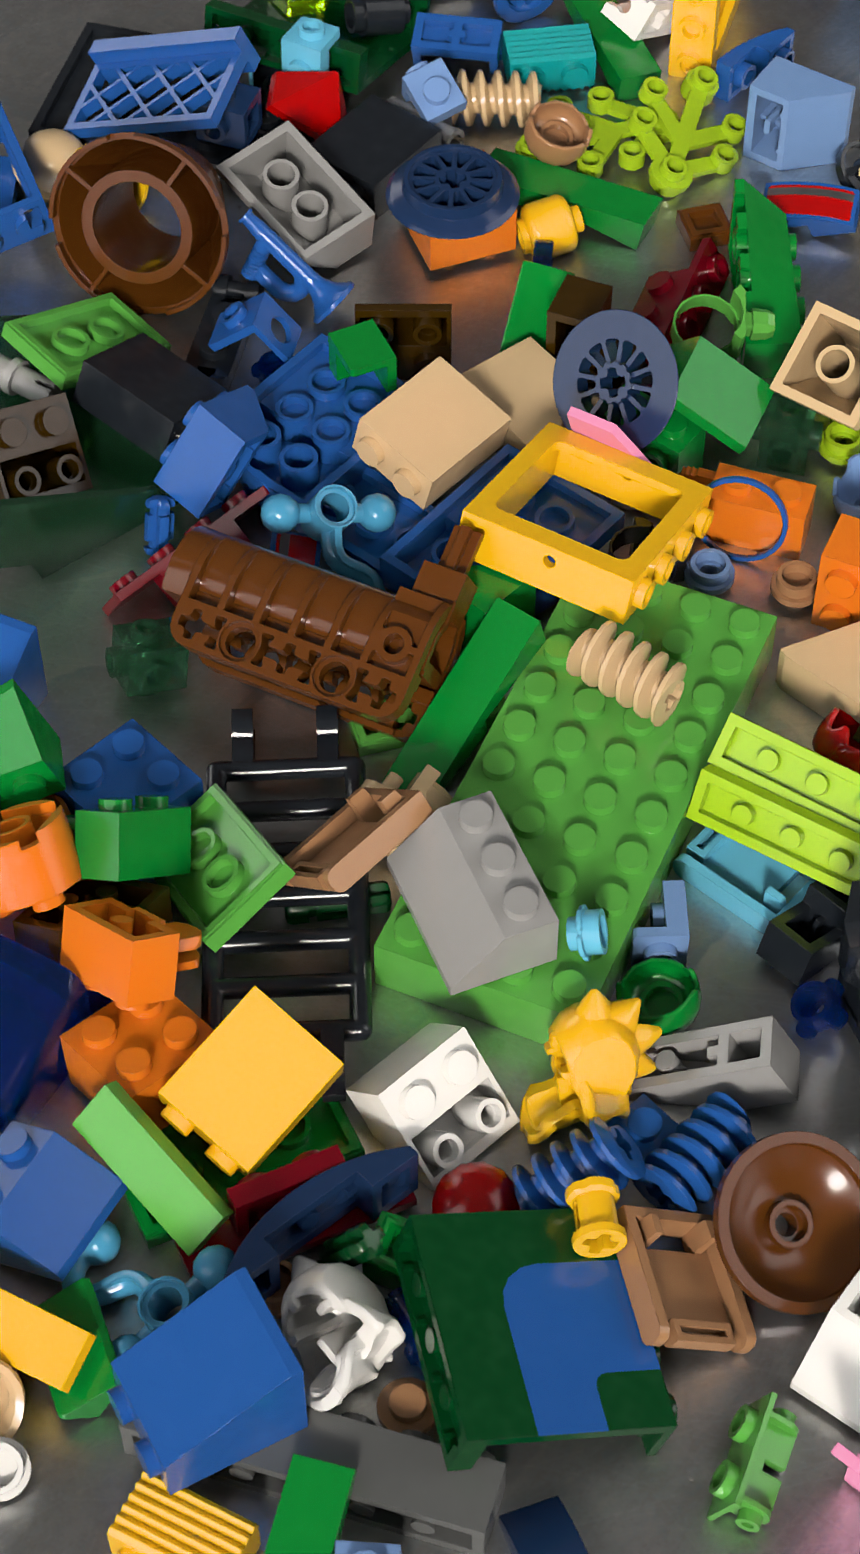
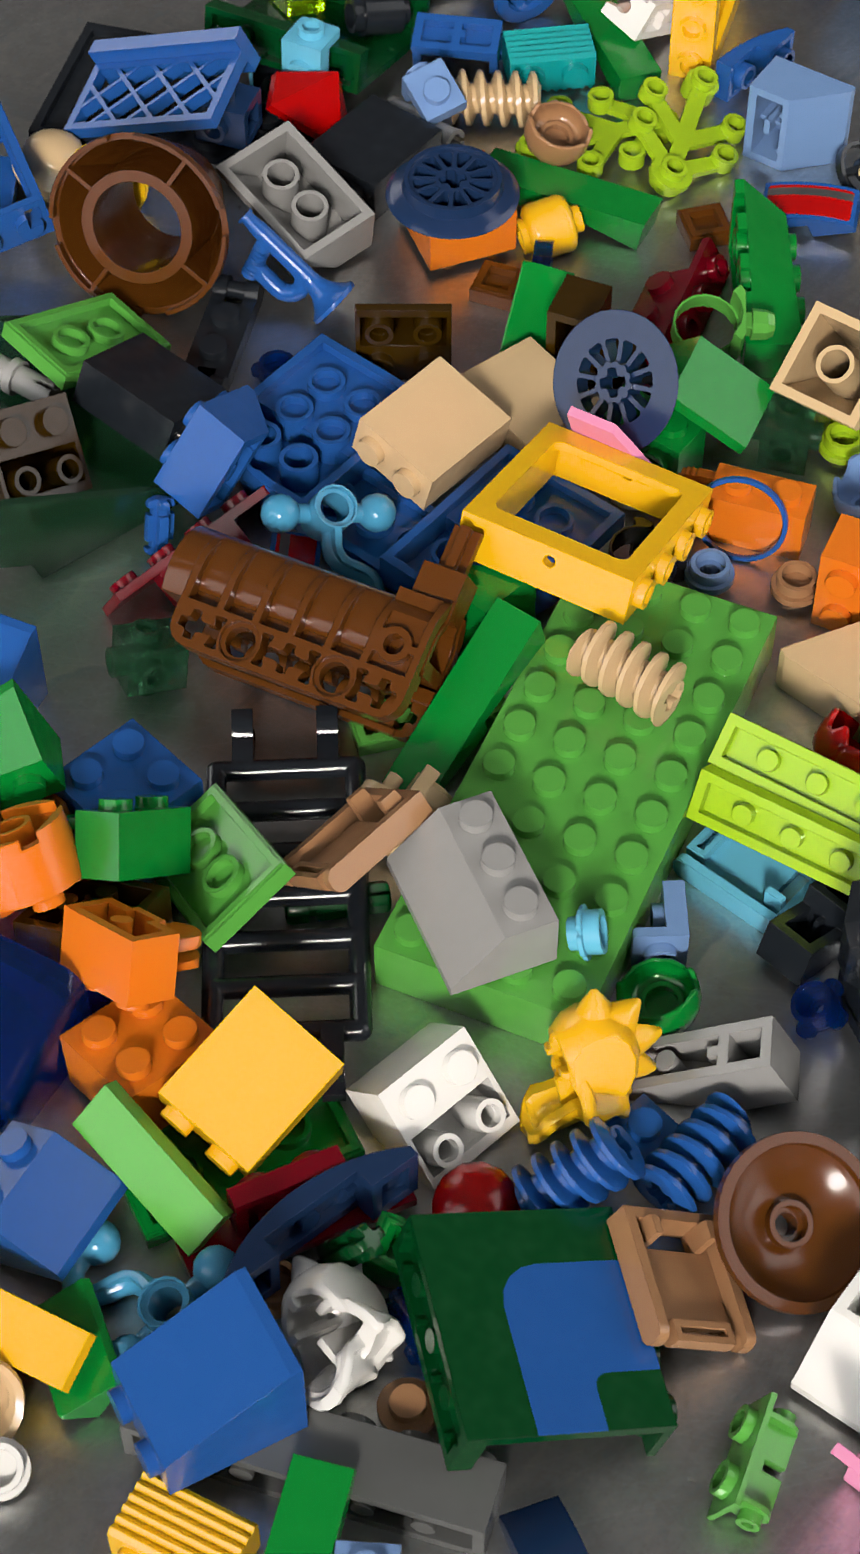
(255, 317): blue bracket -> none
(361, 351): green panel -> none
(494, 285): none -> reddish brown tile
(595, 1217): yellow bush -> none

